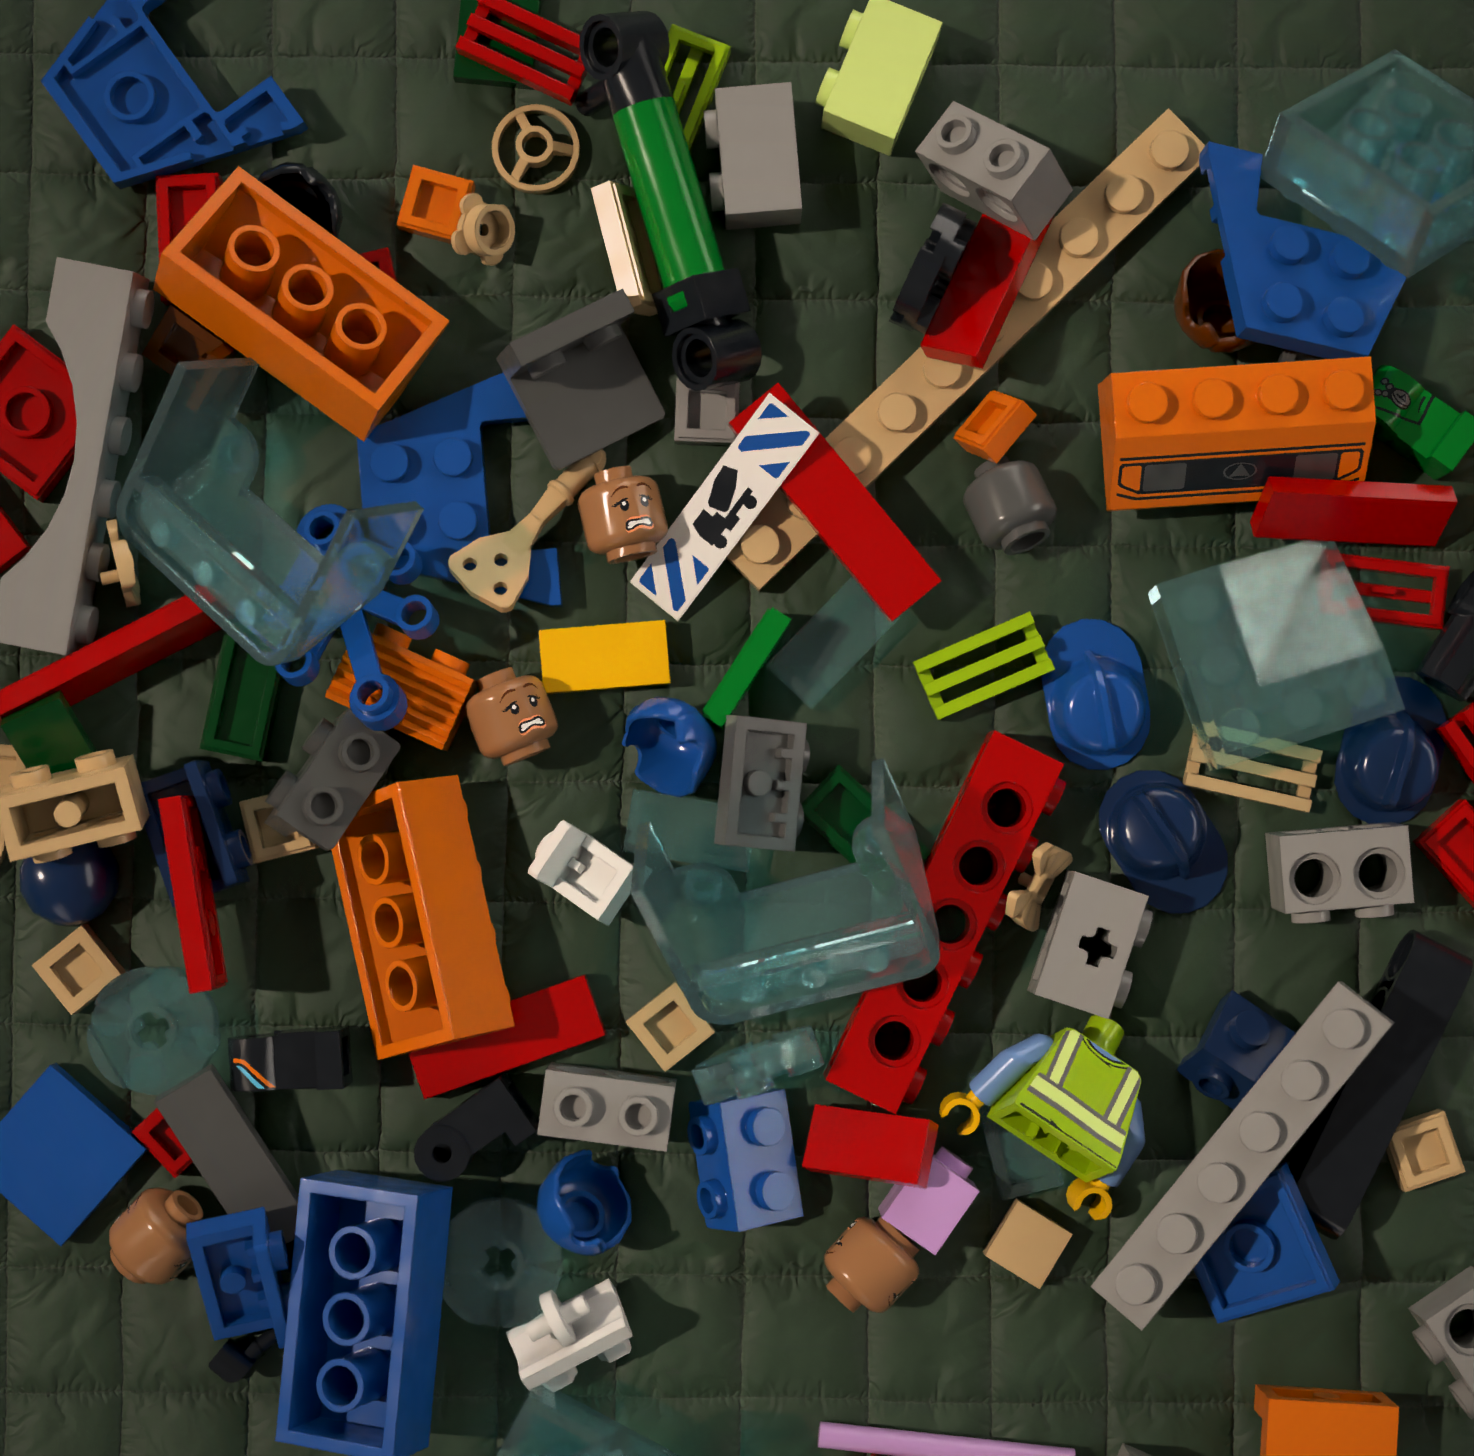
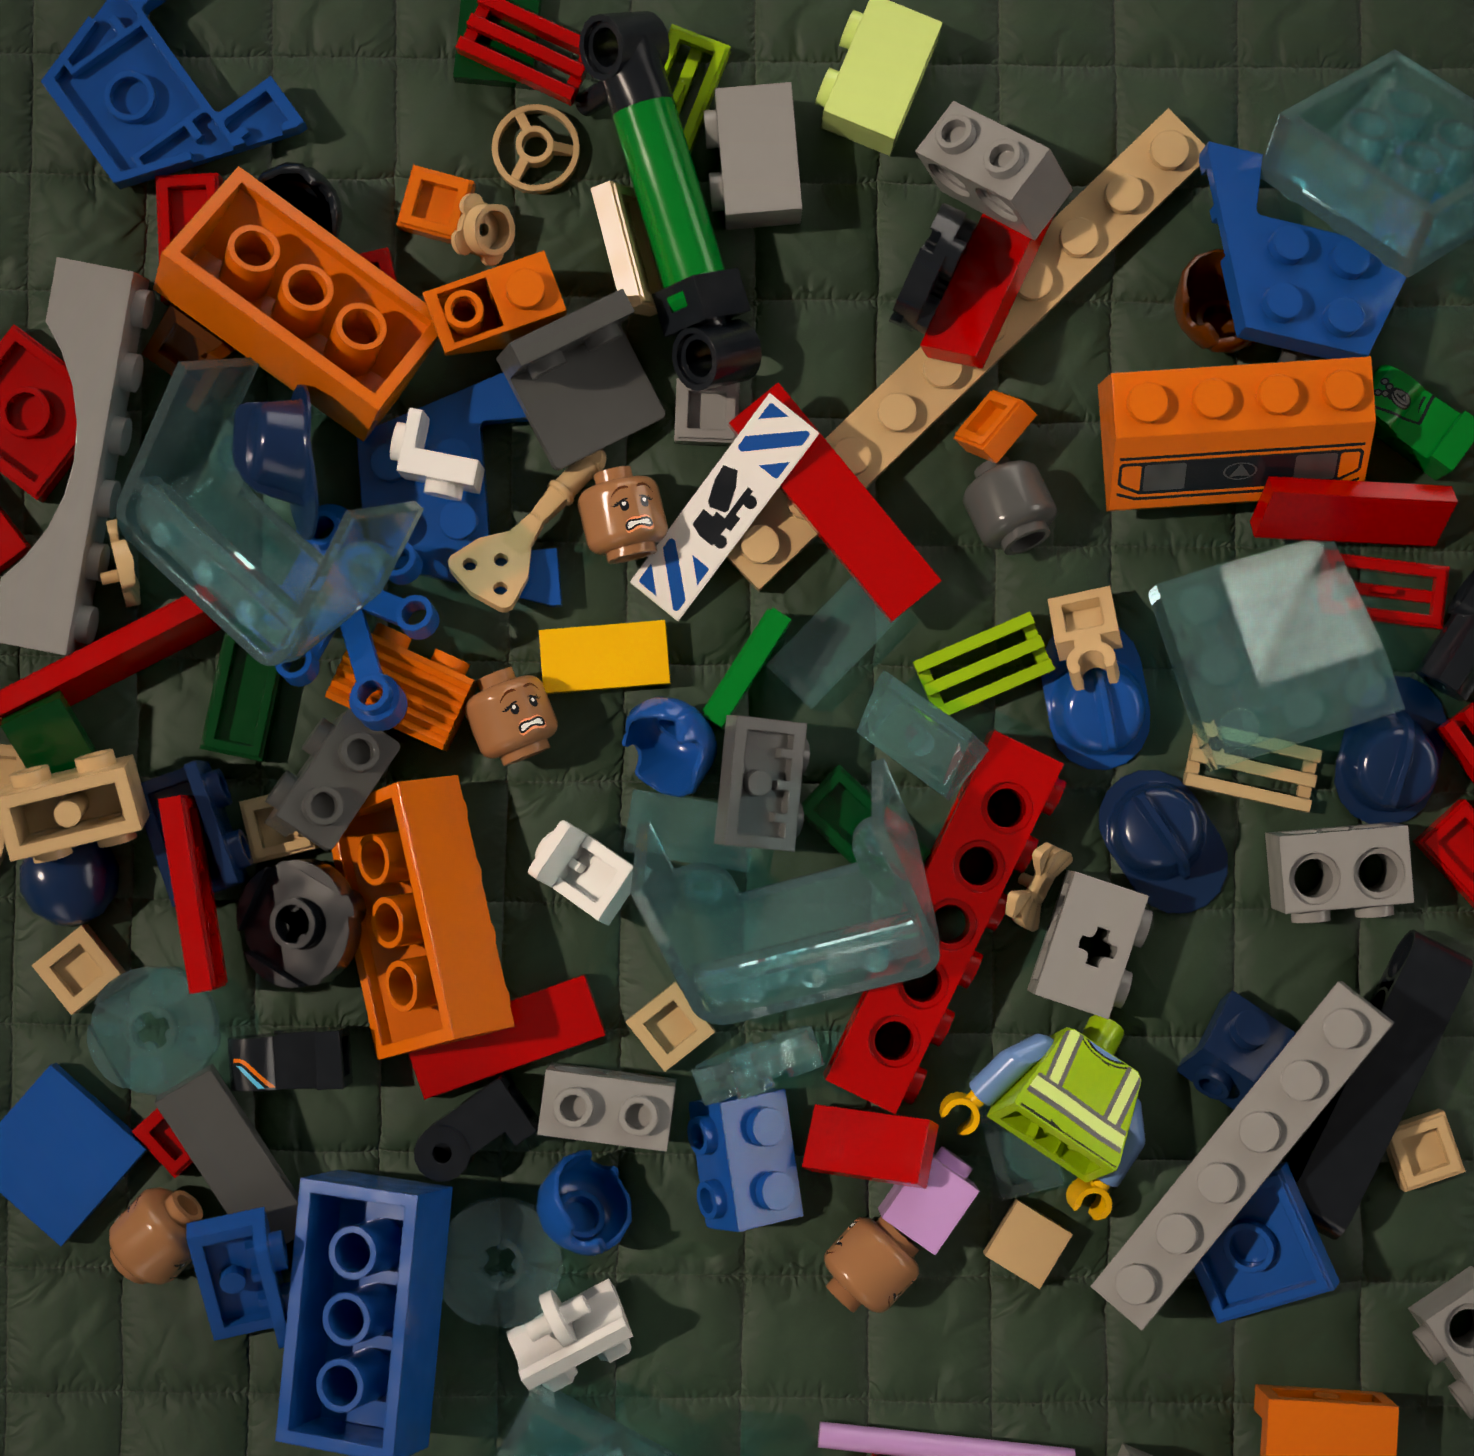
(234, 1361): black hand -> none
(276, 454): none -> dark blue piece
(333, 918): none -> black plate
(442, 473): none -> white bracket
(495, 305): none -> orange slope
(920, 736): none -> clear light blue slope
(1086, 633): none -> tan plate

